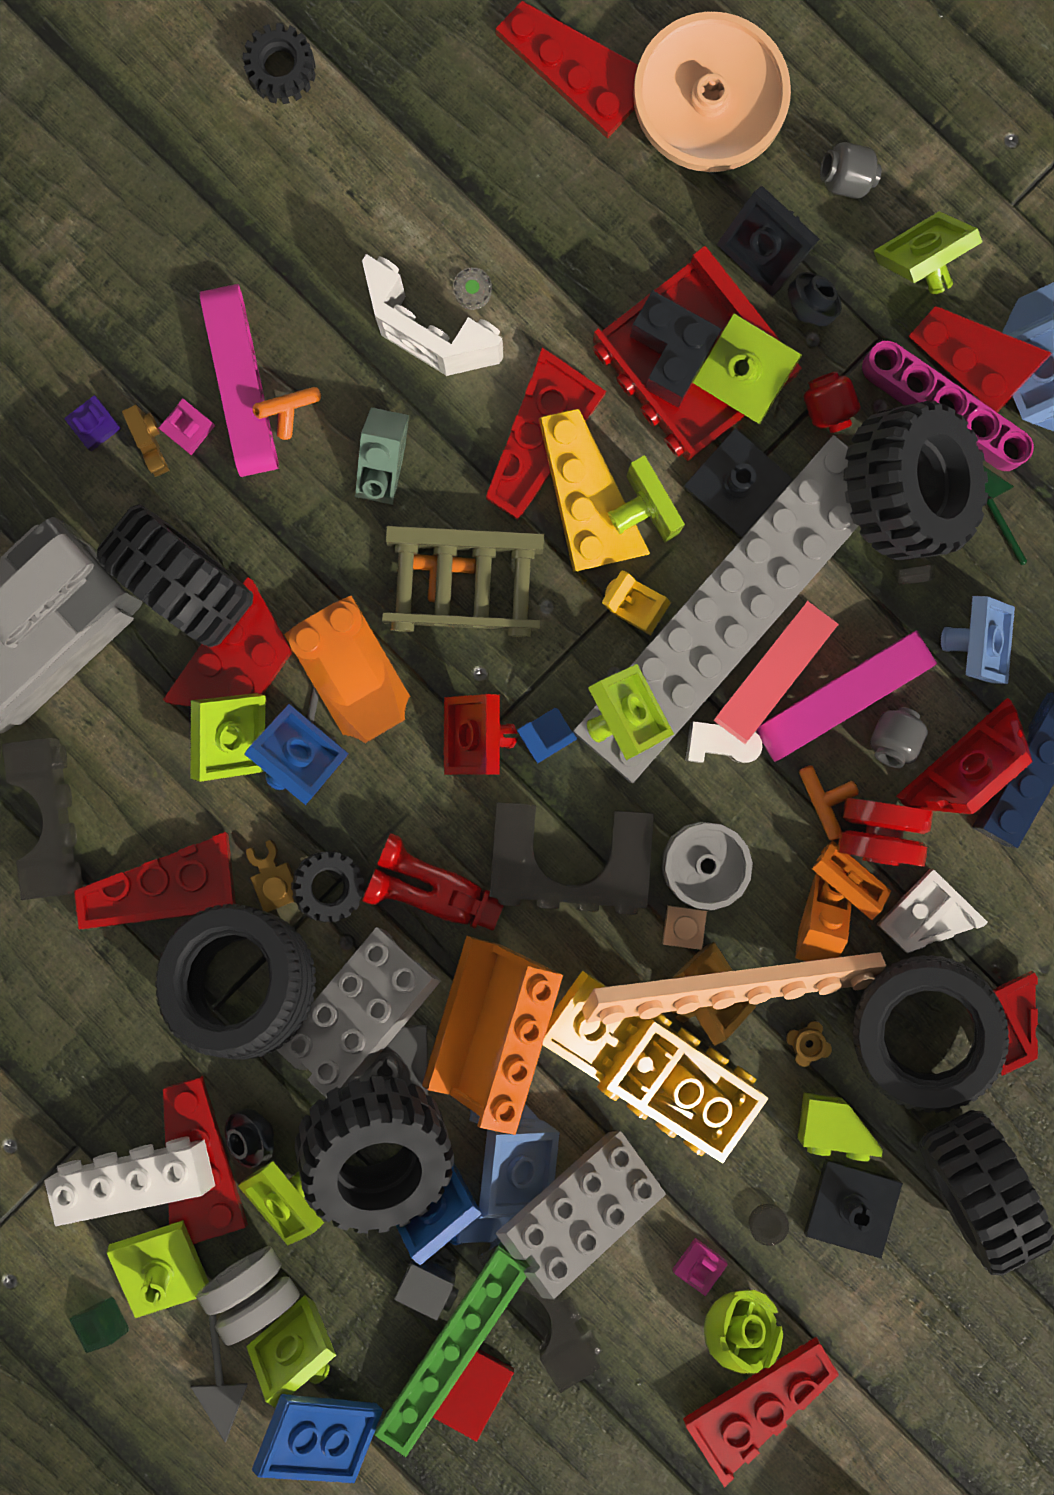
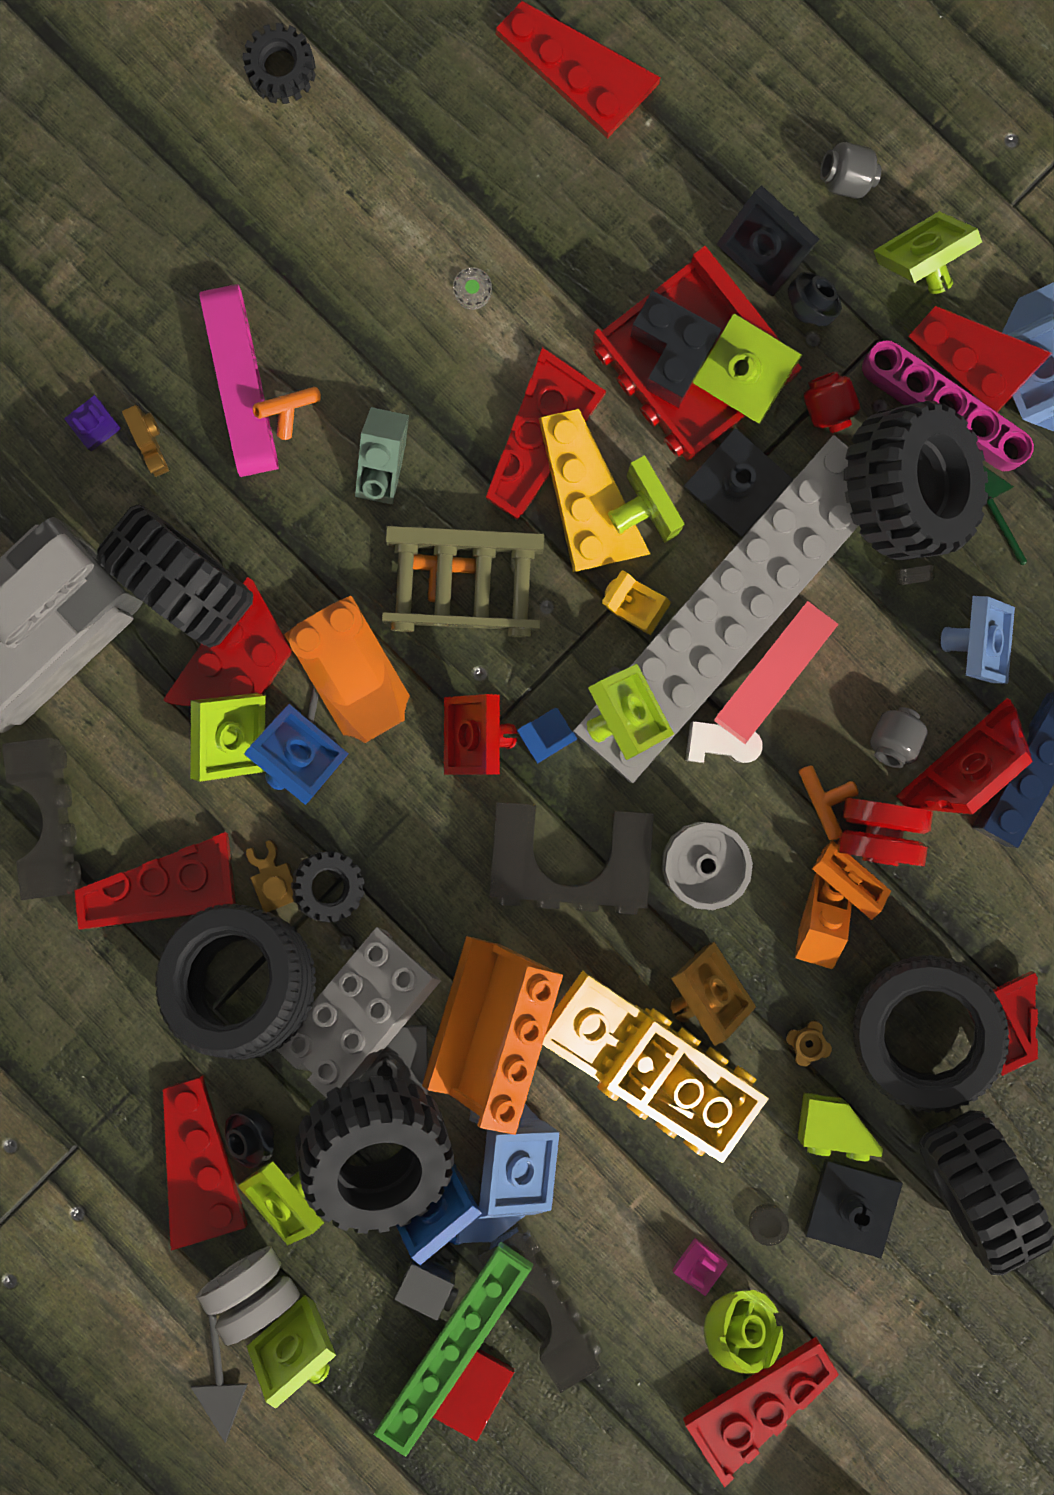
(99, 1325): clear green slope -> none
(129, 1182): white brick -> none
(158, 1269): lime tile -> none
(187, 426): dark pink tile -> none
(317, 1439): blue tile -> none
(452, 895): red piece -> none
(473, 348): white slope -> none
(581, 1214): light grey piece -> none
(684, 927): light nougat plate -> none
(711, 91): light nougat dish -> none
(730, 987): light nougat plate -> none
(845, 696): dark pink beam -> none
(929, 914): white wing -> none

